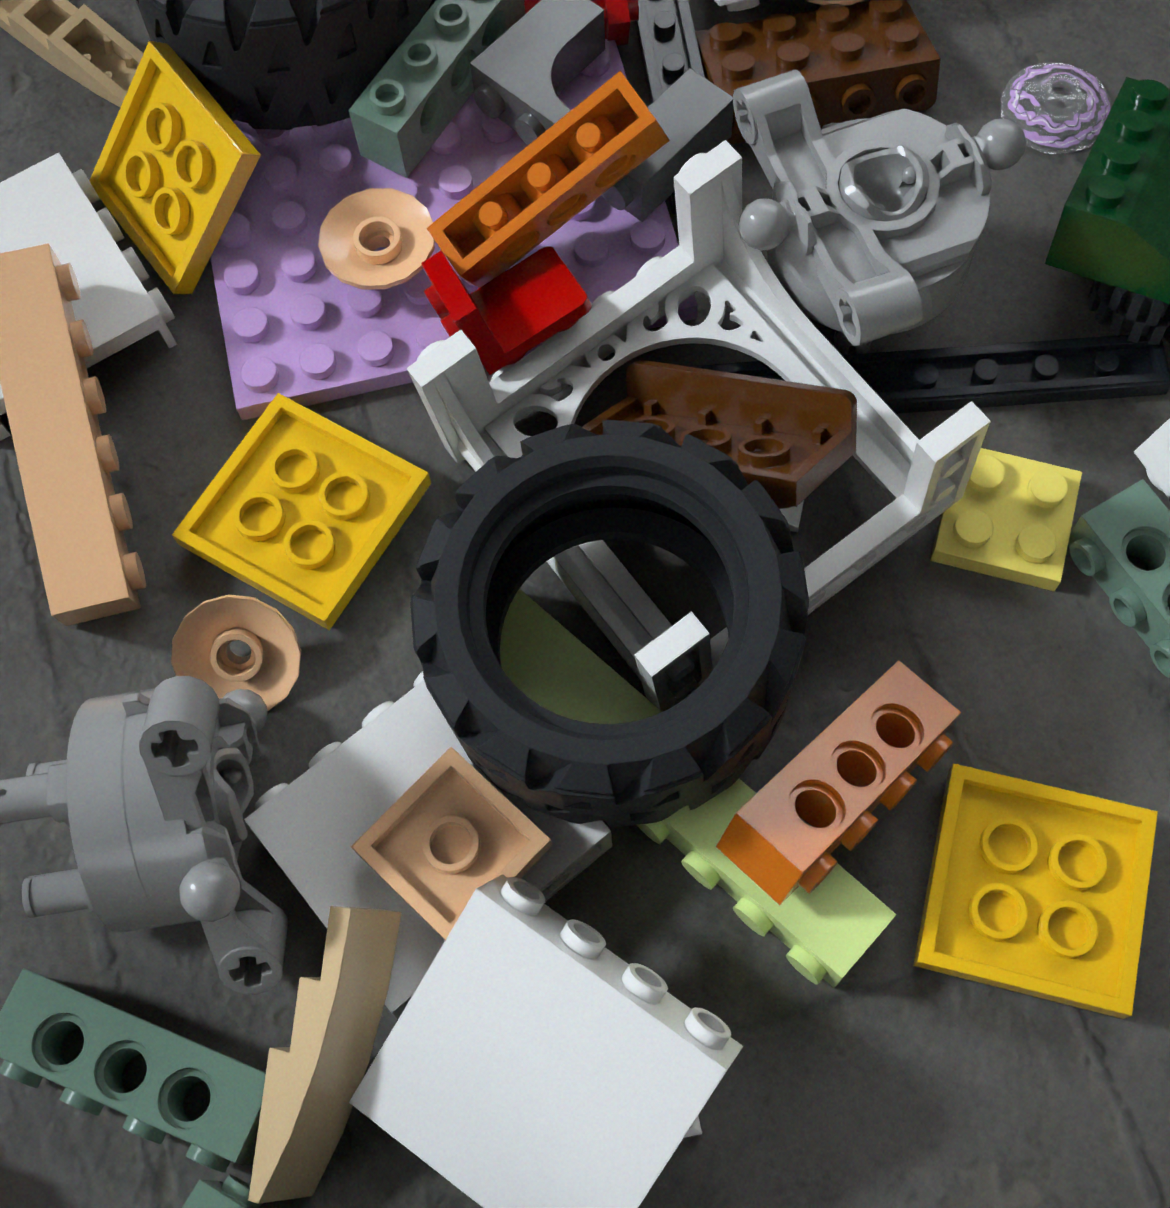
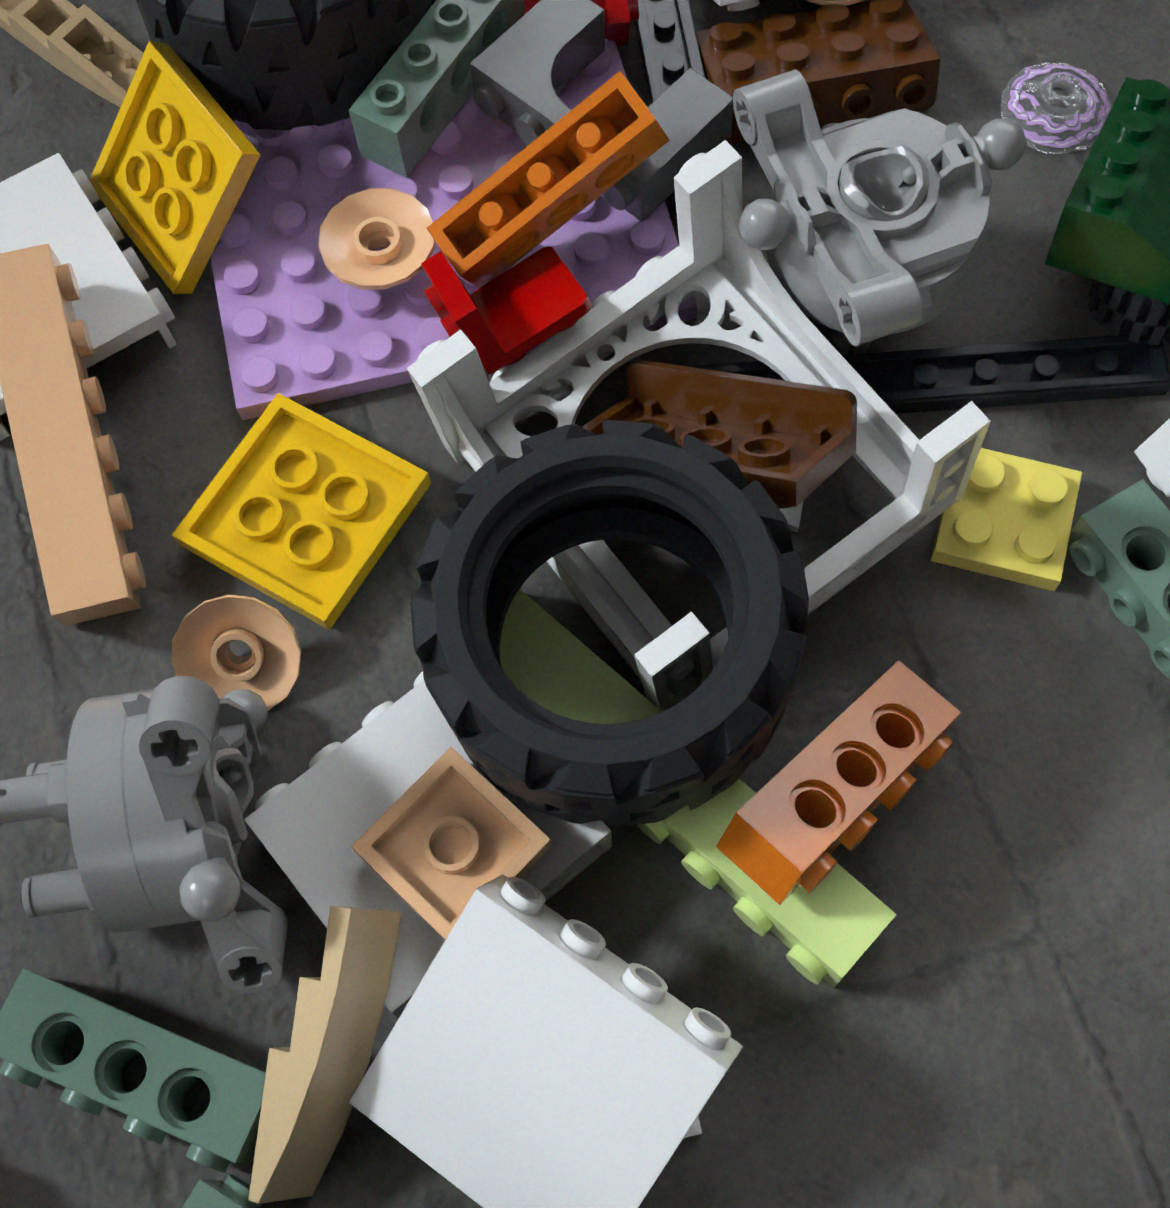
(1038, 891): yellow plate -> none

